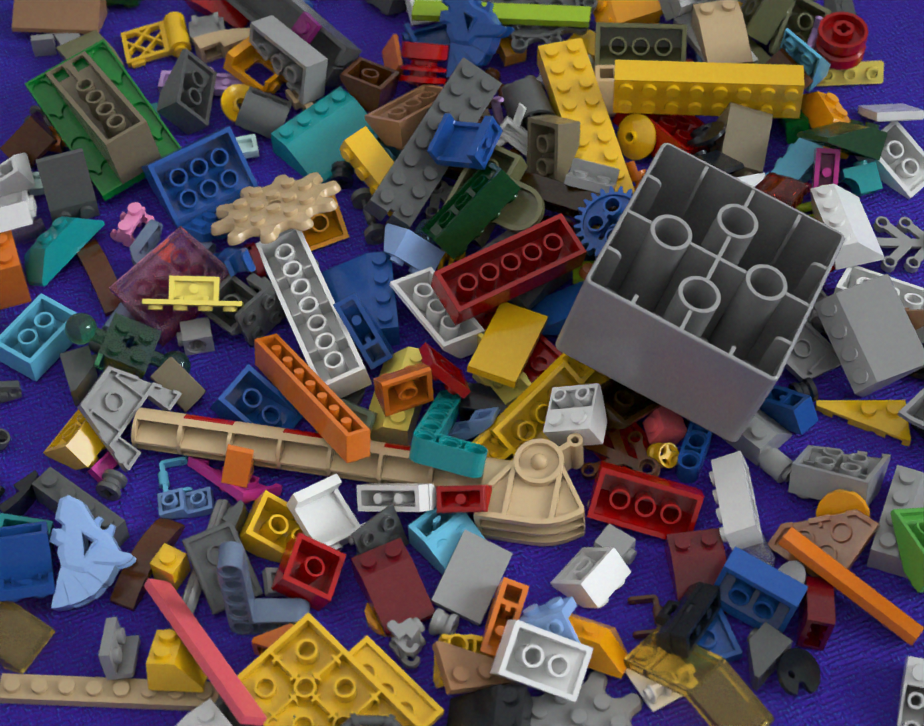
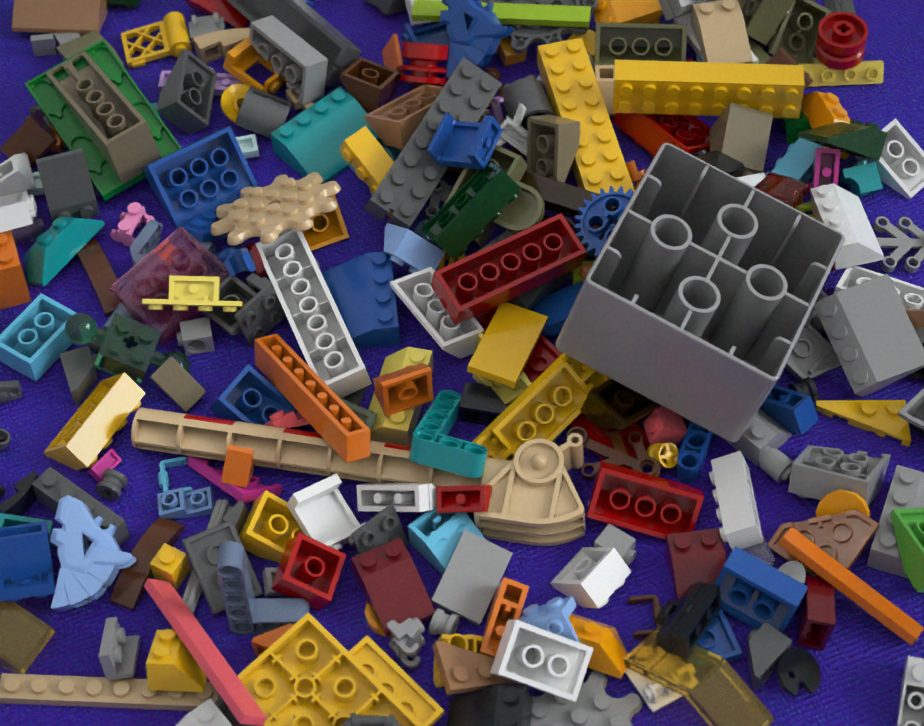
(114, 403): light grey wing -> none
(286, 420): none -> coral slope
(306, 27): magenta plate -> none
(342, 174): black wheel -> none
(364, 330): blue slope -> none
(374, 233): dark grey wheel -> none
(445, 371): red plate -> none
(479, 422): medium blue slope -> none
(578, 411): white slope -> none
(591, 176): light grey bracket -> none
(643, 136): yellow dish -> none
(707, 134): black piece -> none
(804, 55): medium azure slope -> none
(813, 36): lavender piece -> none
(891, 112): white tile -> none

